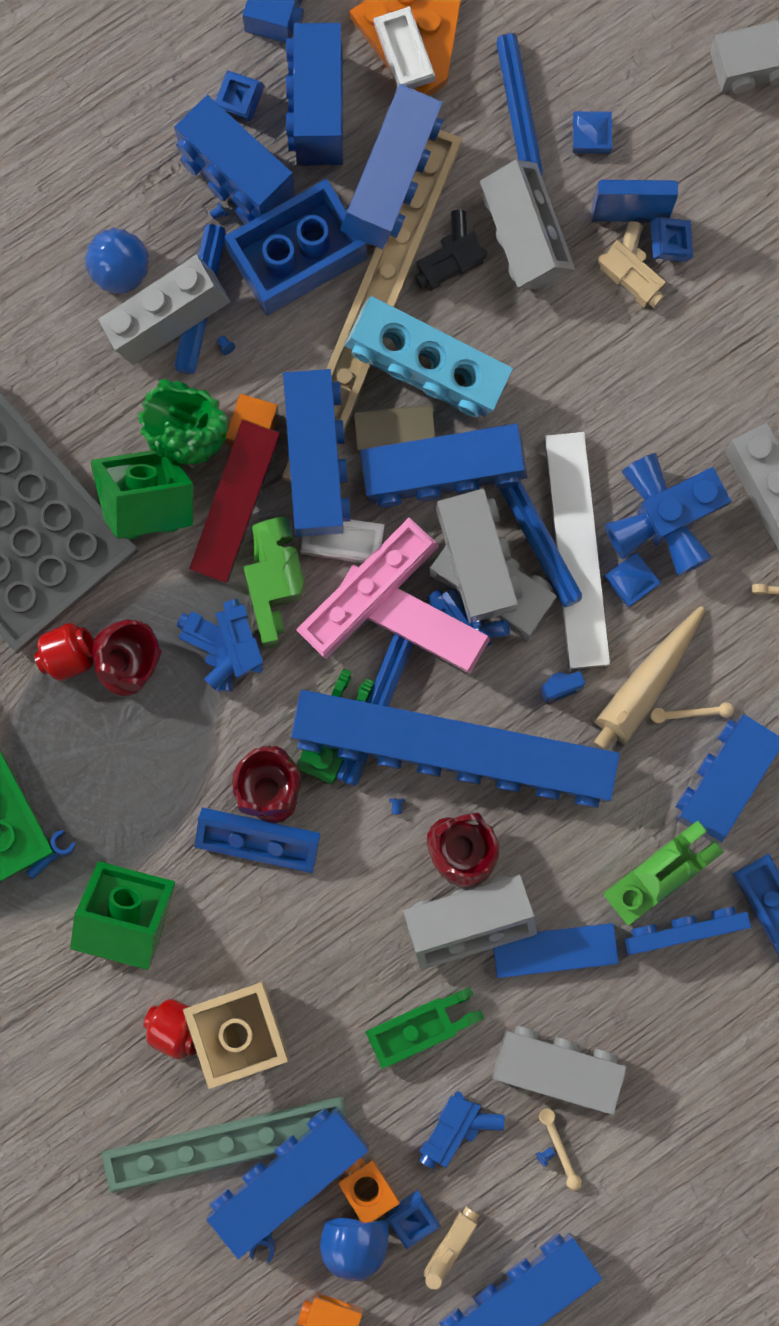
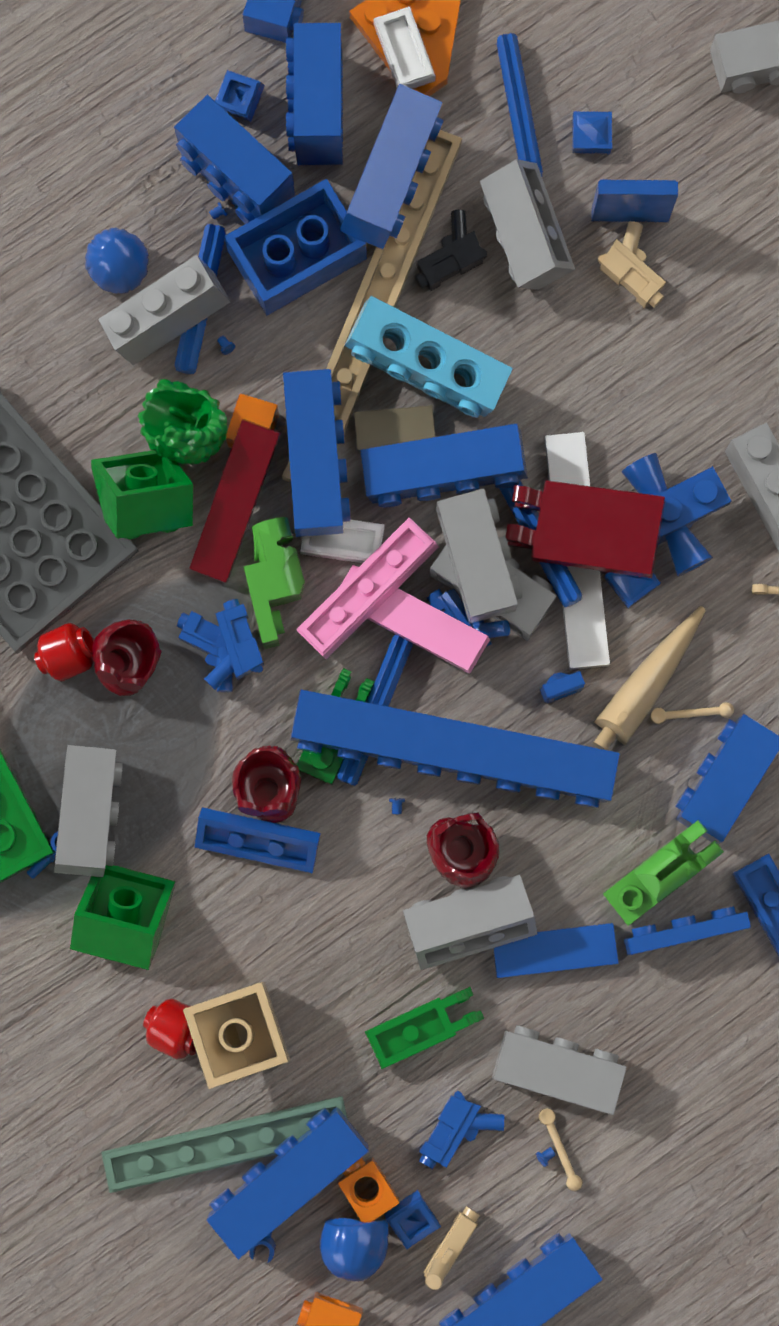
(87, 811): none -> light grey brick
(590, 527): none -> dark red tile
(671, 239): blue tile -> none

